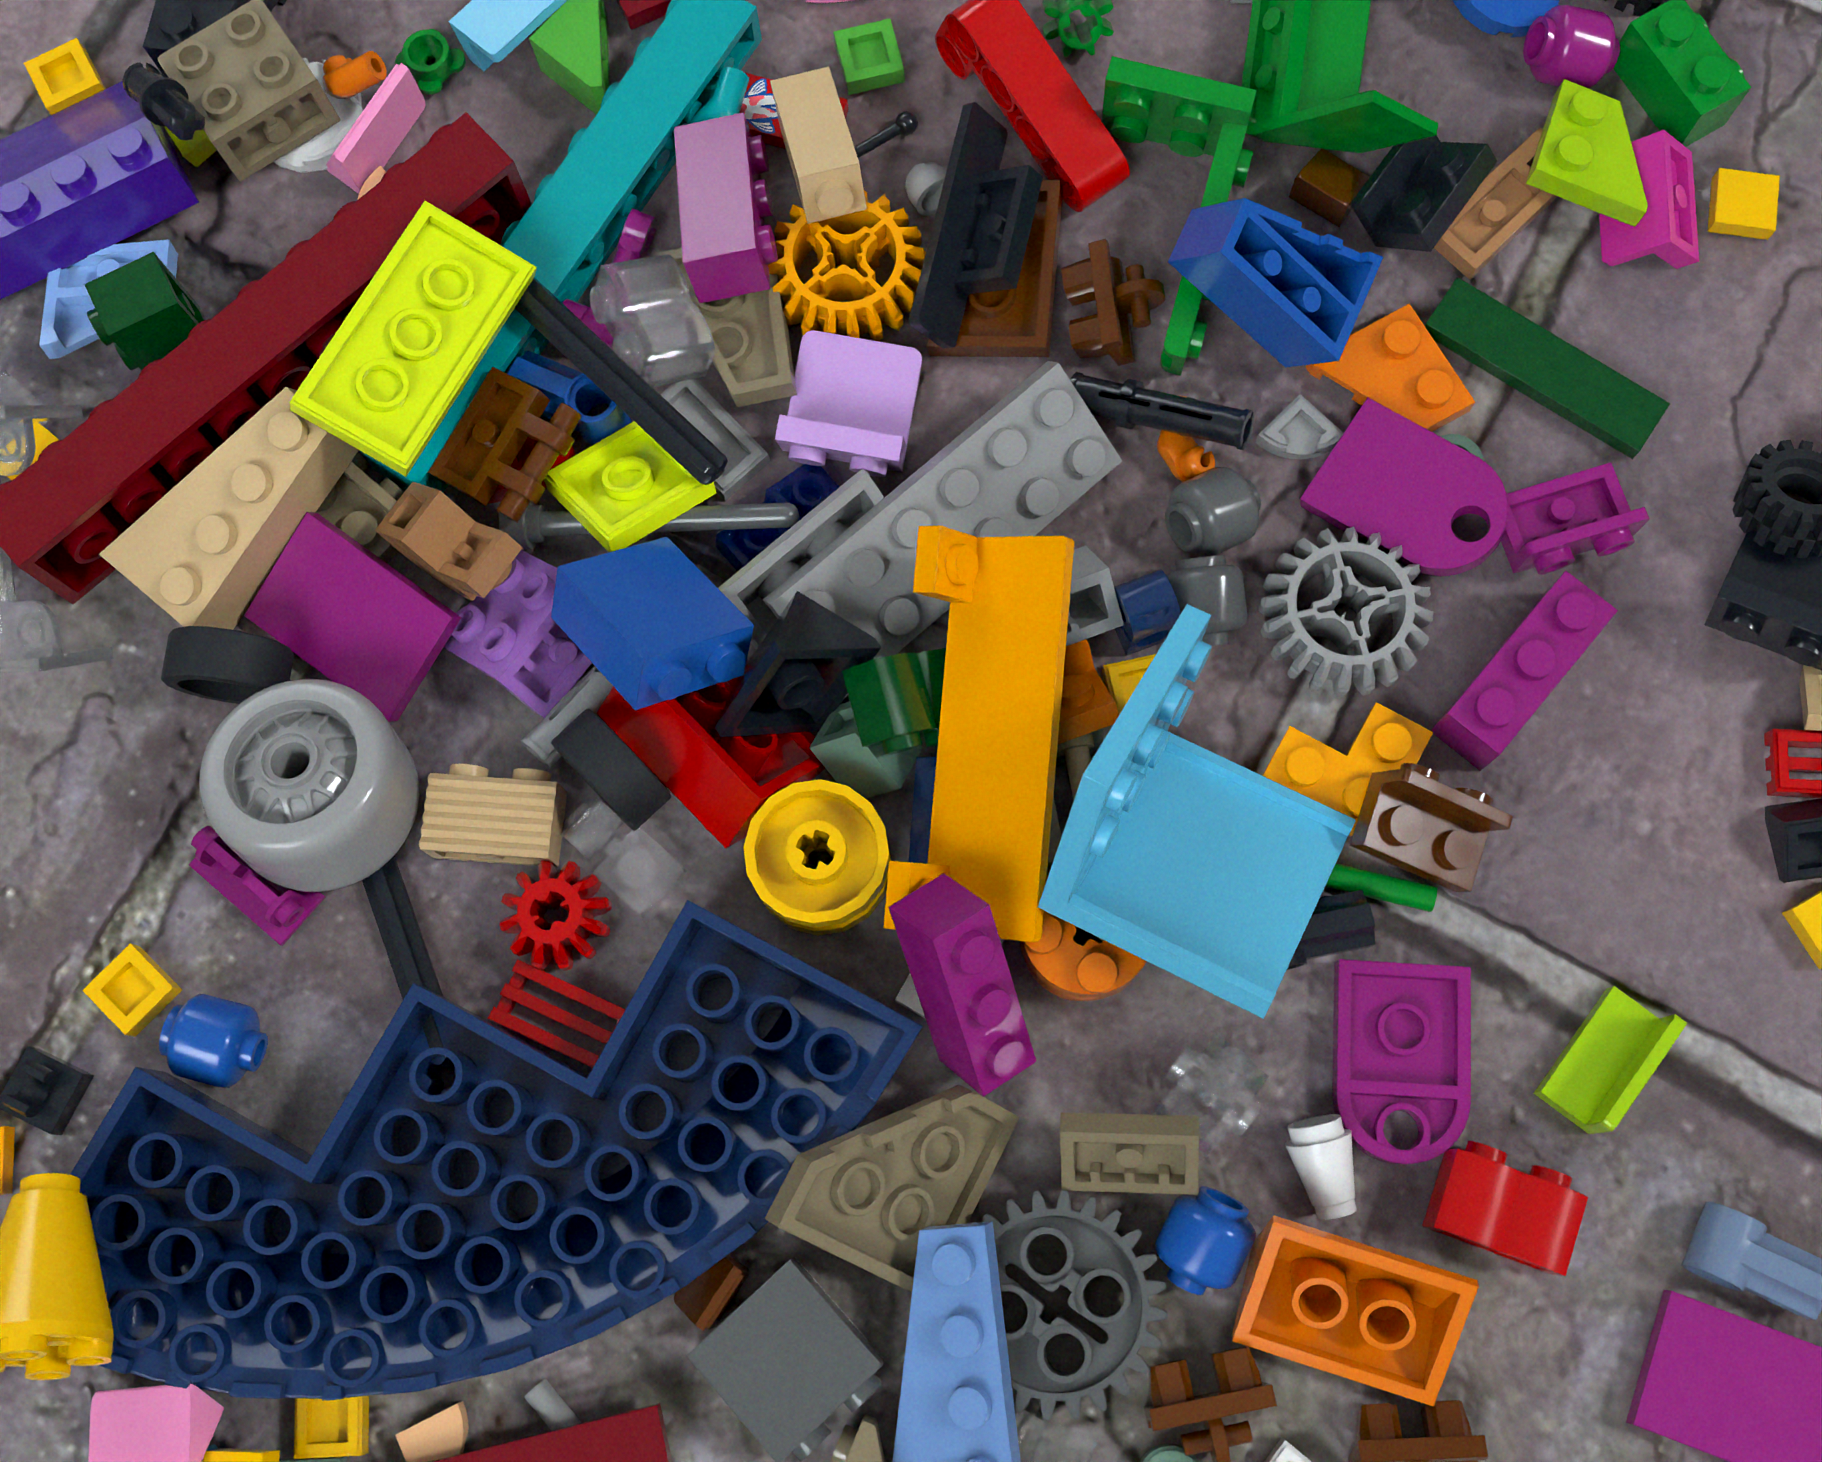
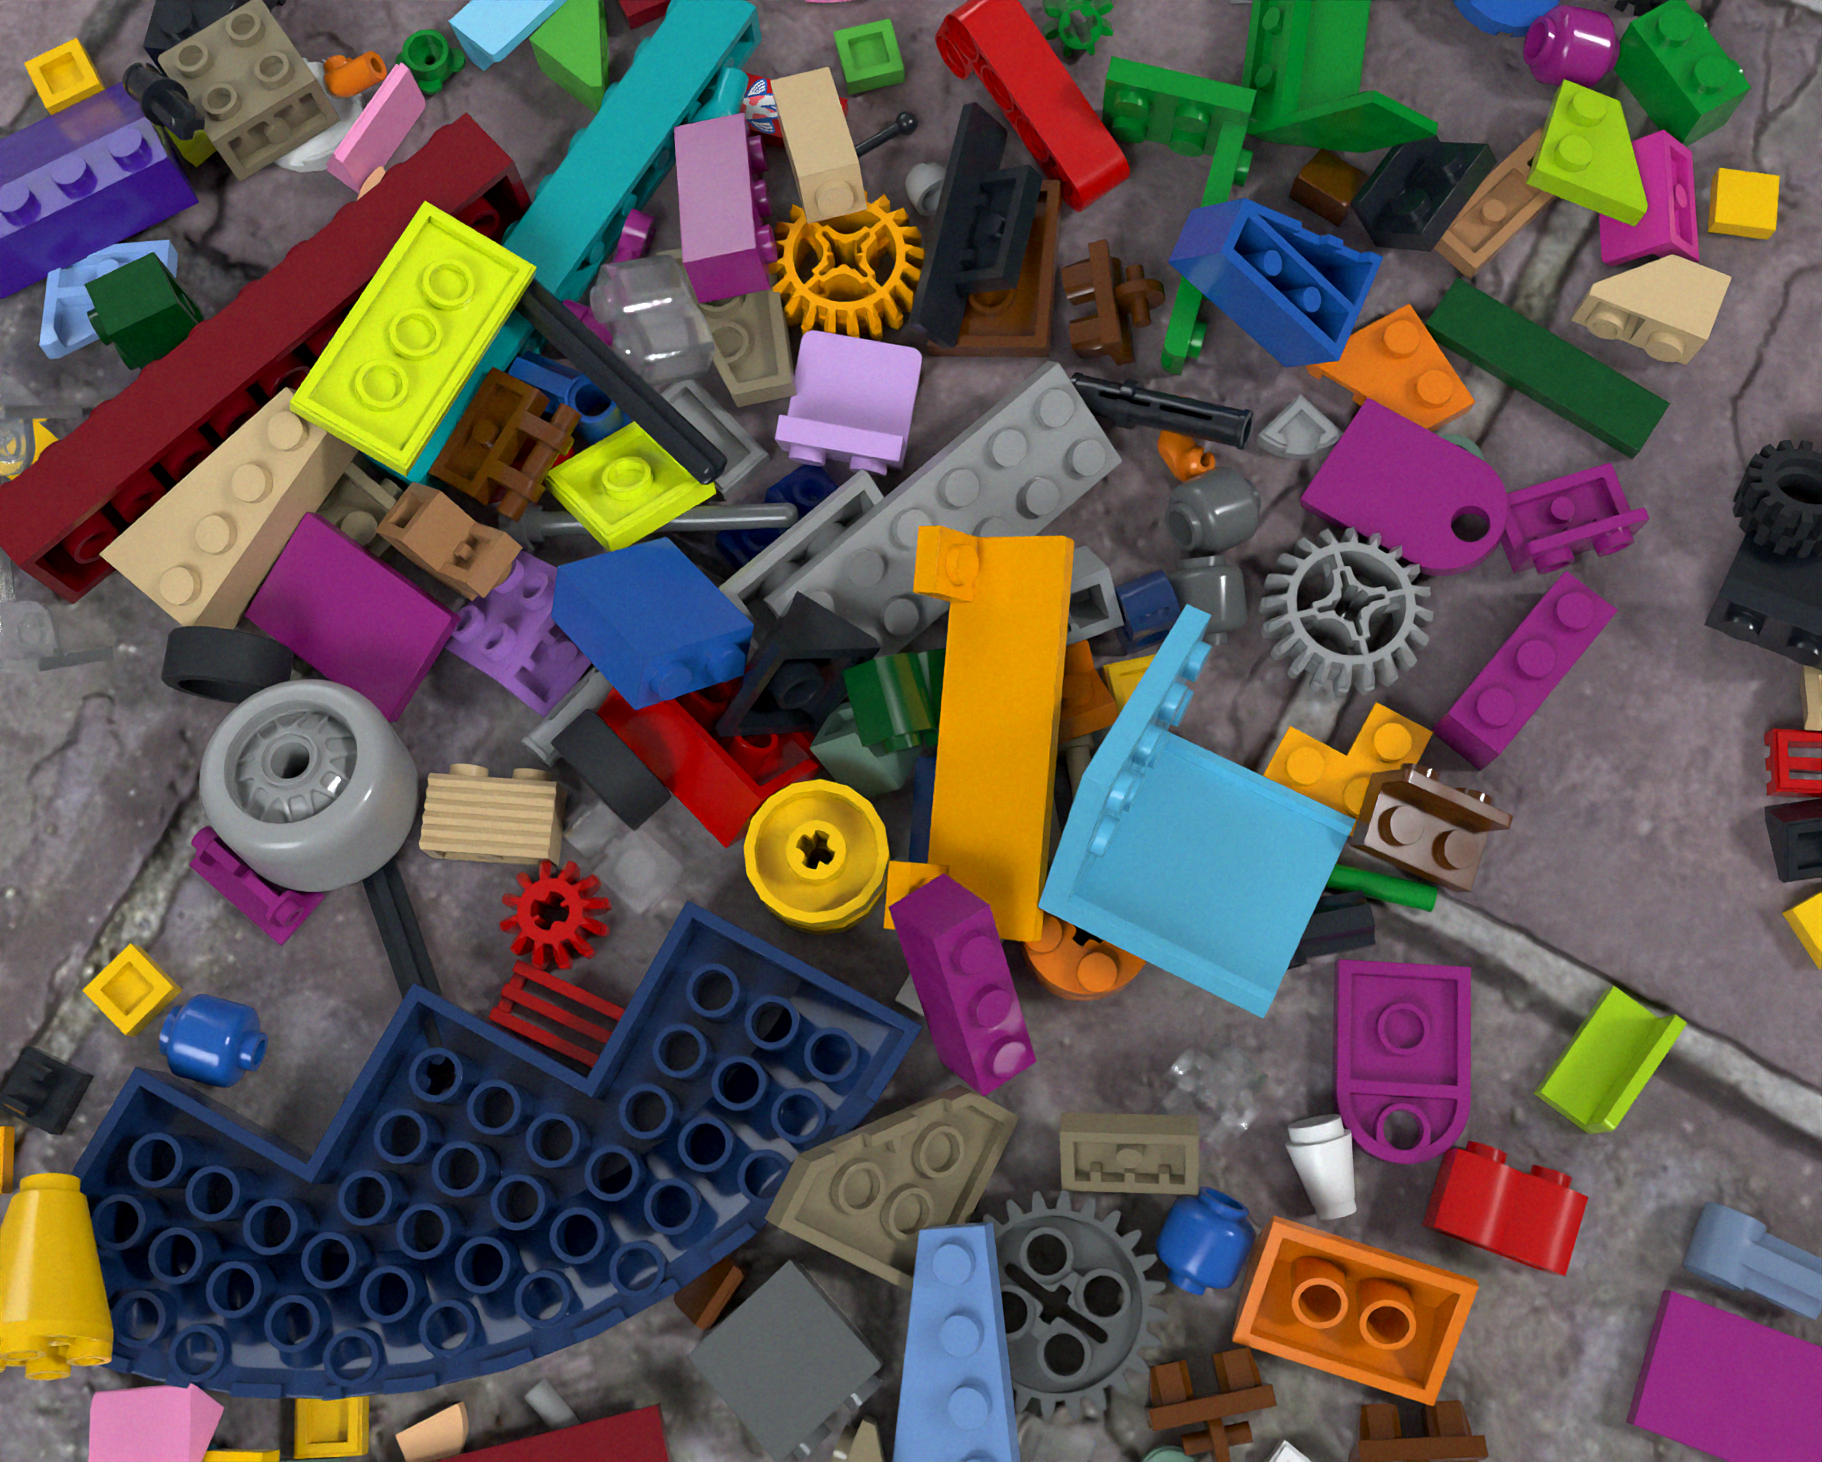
(1657, 307): none -> tan slope

